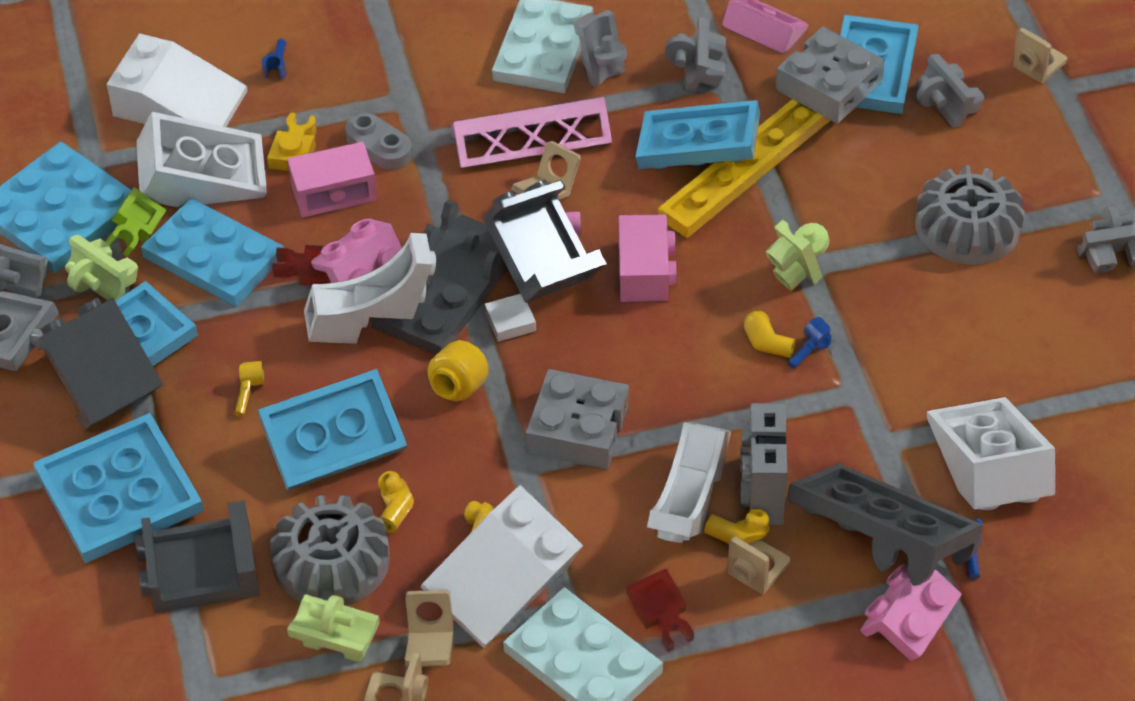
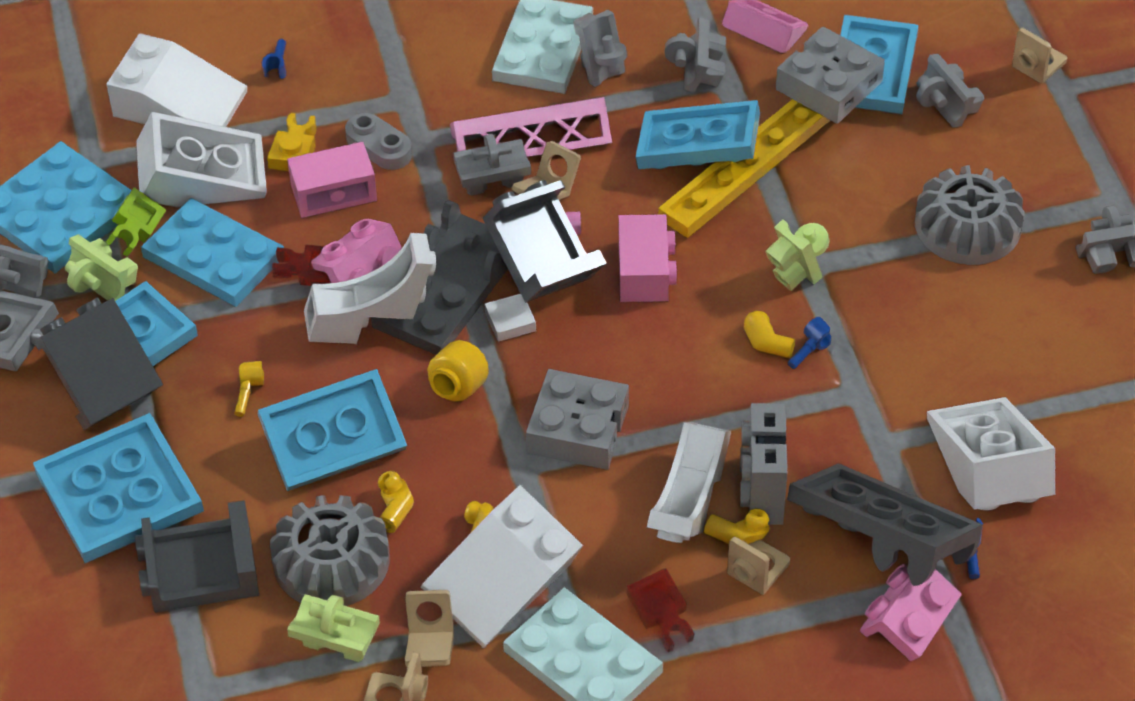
(492, 163): none -> light grey hips

